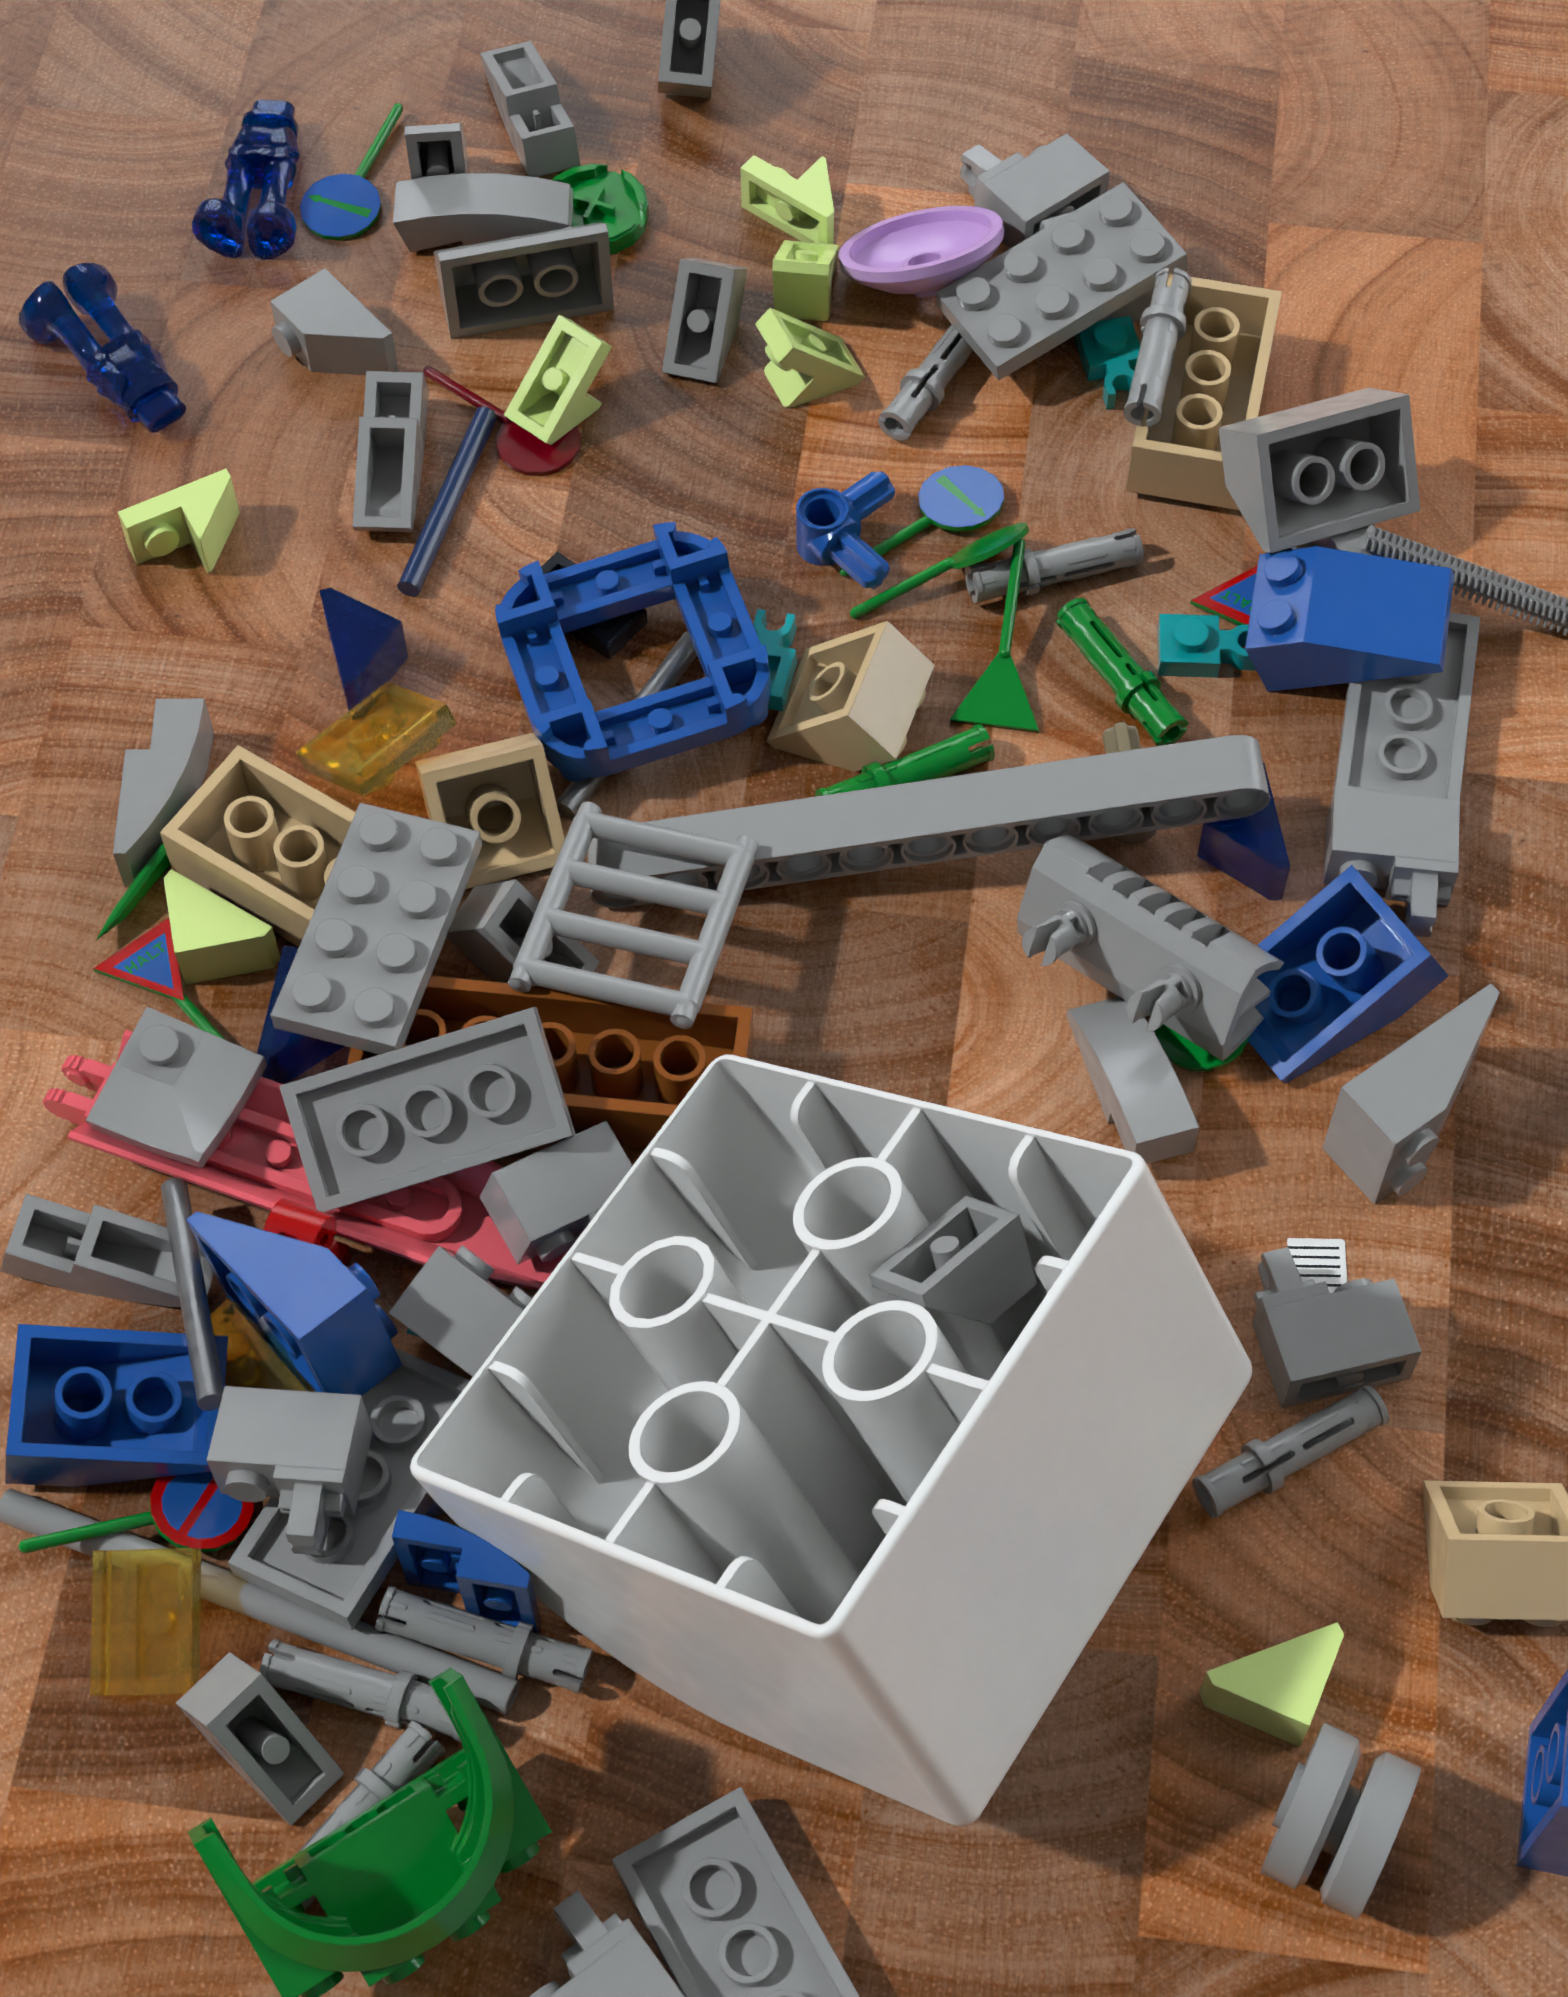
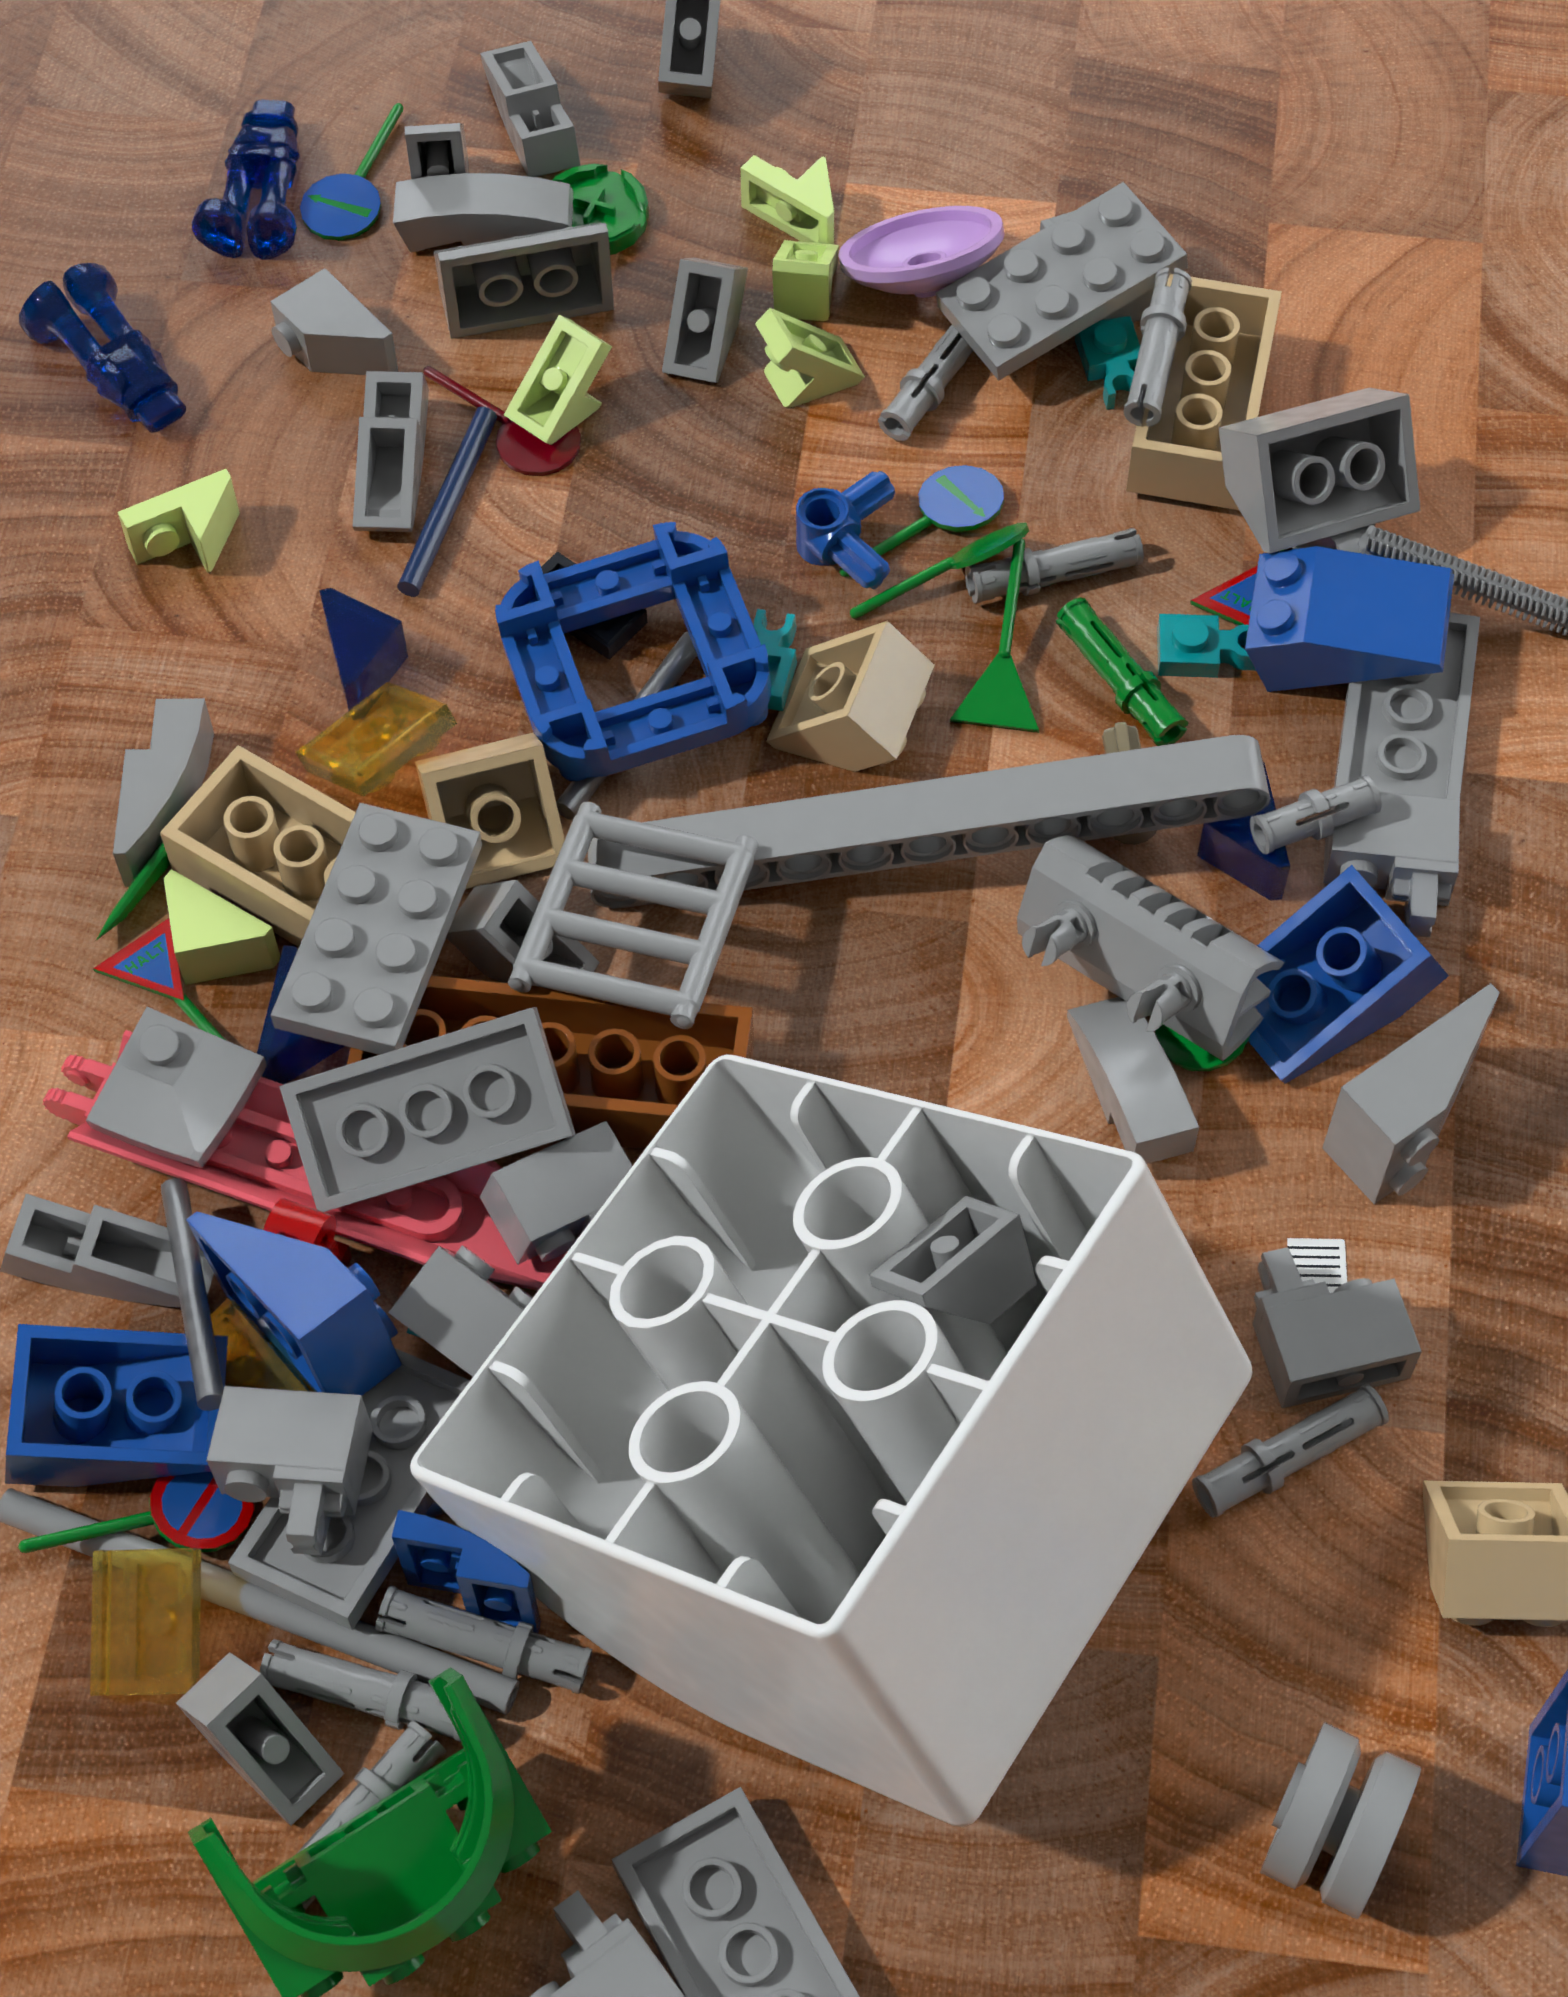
(925, 764): green pin -> none
(1033, 188): light grey hinge -> none
(1276, 1686): yellowish green slope -> none
(1350, 802): none -> light grey pin

